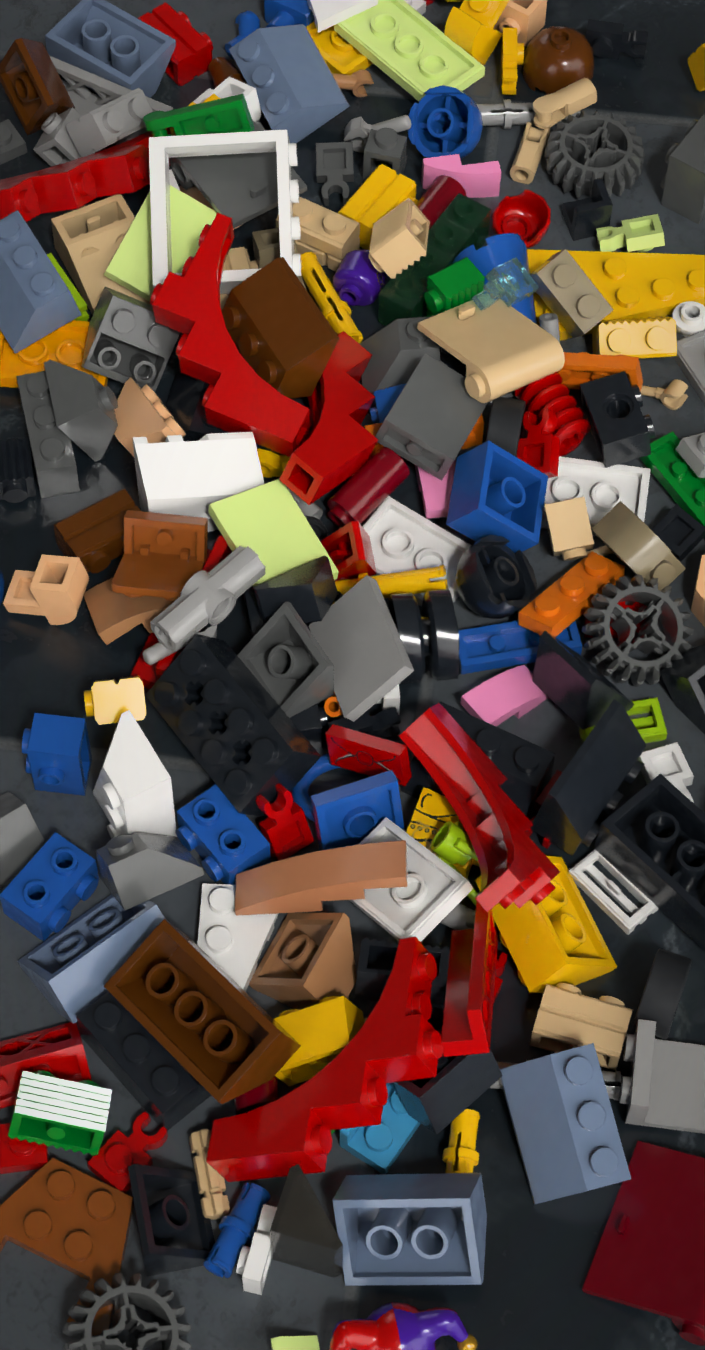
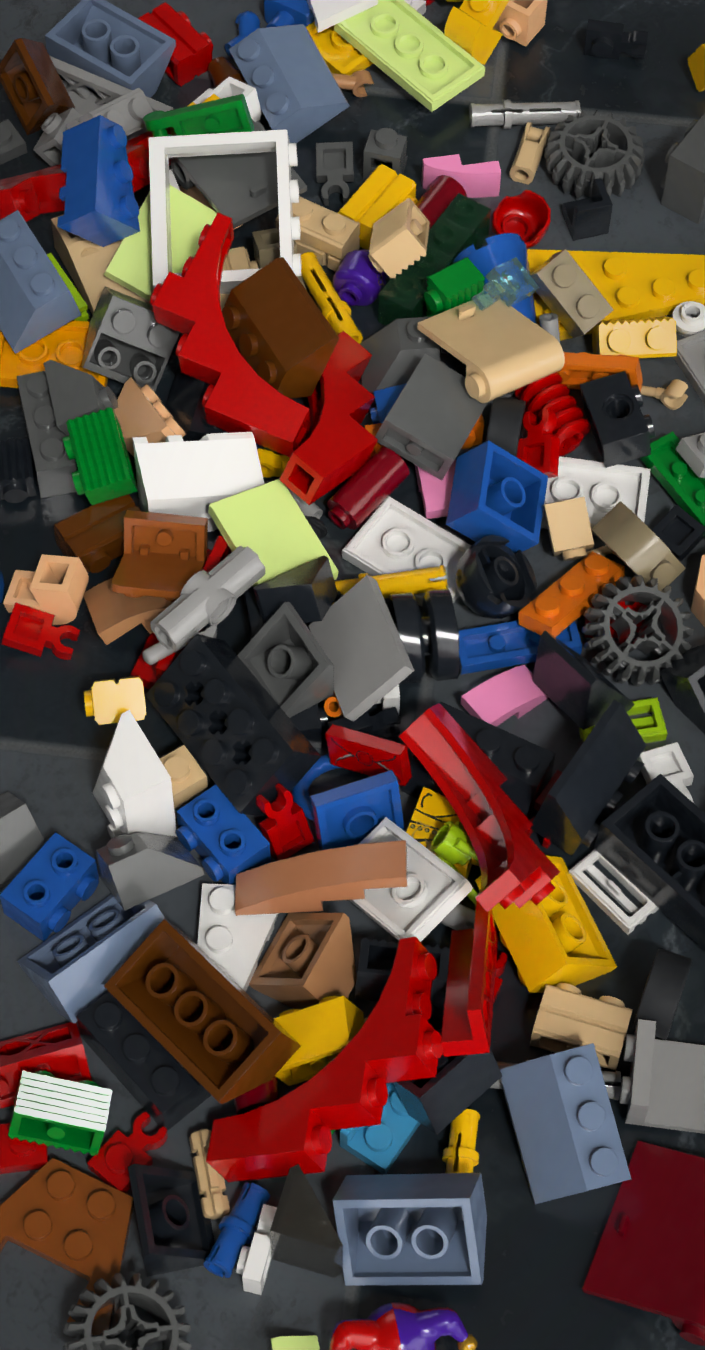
(33, 630): none -> red plate
(58, 753): blue brick -> none
(98, 183): none -> blue wedge
(100, 457): none -> green brick
(186, 776): none -> tan brick
(350, 551): red slope -> none
(358, 130): light grey bar -> none
(445, 123): blue cylinder -> none
(511, 55): yellow plate -> none
(557, 59): reddish brown cylinder -> none
(564, 102): tan bar -> none
(636, 234): yellowish green plate -> none

